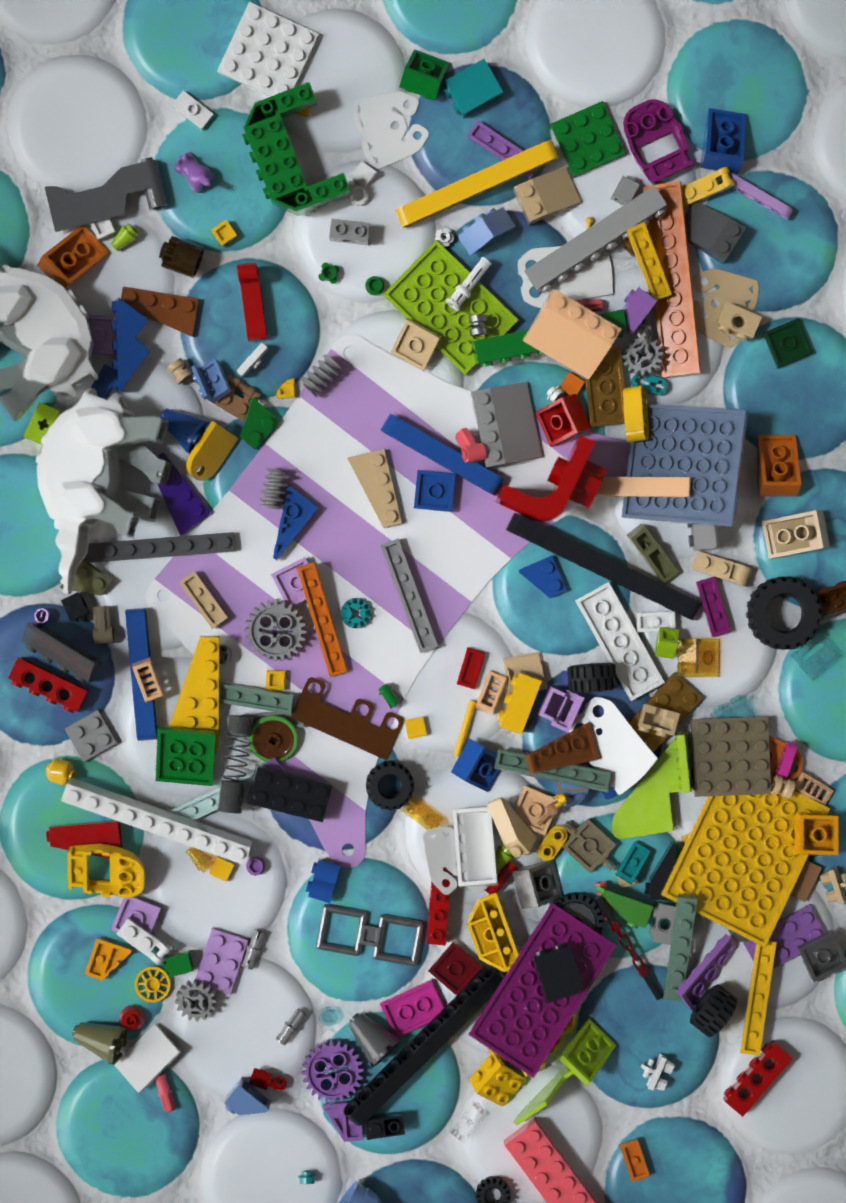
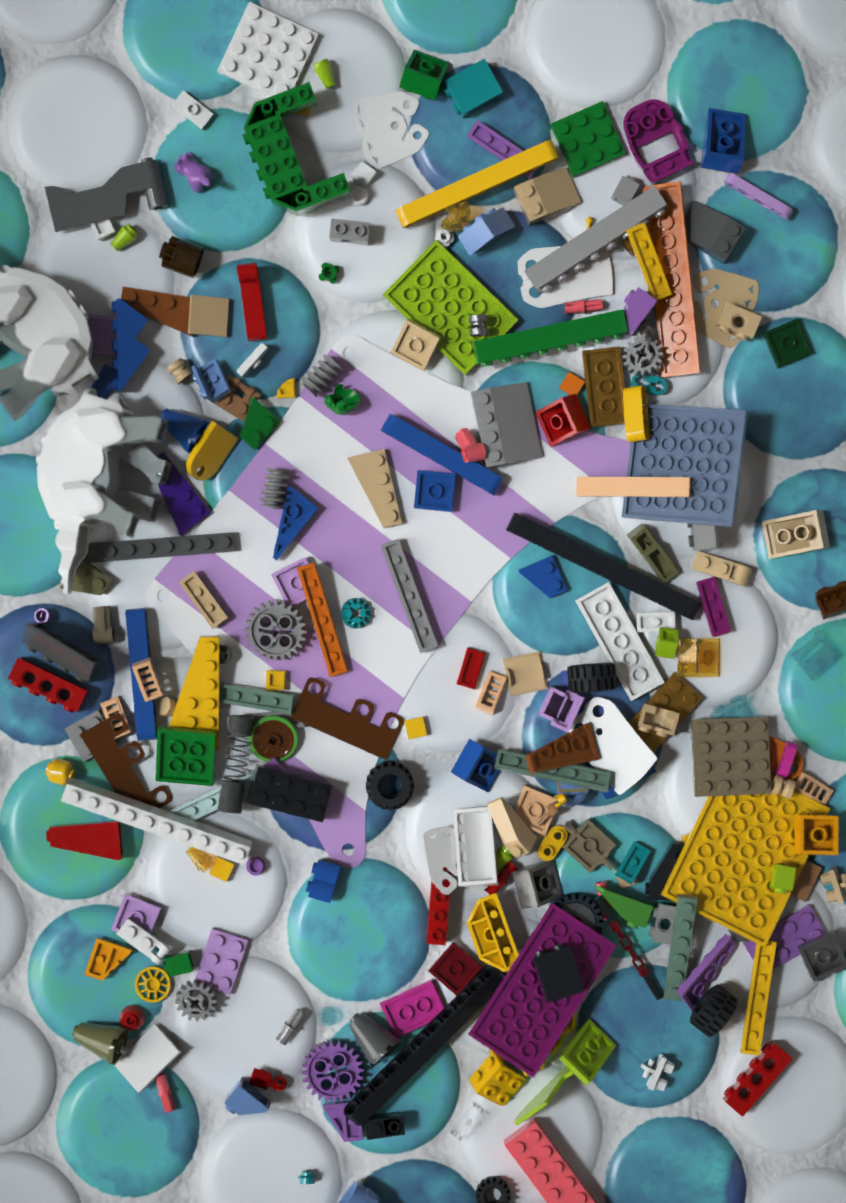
(44, 414): lime brick -> none
(72, 257): orange slope -> none
(76, 607): black brick -> none
(104, 705): none -> light nougat slope
(116, 763): none -> reddish brown piece
(126, 871): yellow slope -> none
(166, 706): none -> tan tile
(208, 316): none -> tan tile
(224, 233): yellow plate -> none
(253, 949): light grey pin -> none
(325, 73): none -> lime cone
(342, 400): none -> green hair
(370, 935): flat silver bar -> none
(374, 285): green plate -> none
(389, 695): green pin -> none
(422, 814): clear yellow hinge -> none
(458, 217): none -> clear yellow hair
(463, 290): white pin -> none
(465, 727): yellow bar -> none
(519, 702): yellow brick -> none
(554, 393): white plate -> none
(571, 334): light nougat slope -> none
(573, 480): red piece -> none
(634, 1160): orange plate -> none
(649, 804): lime piece -> none
(706, 187): yellow plate -> none
(778, 465): orange slope -> none
(782, 878): none -> lime brick
(809, 619): black tyre -> none

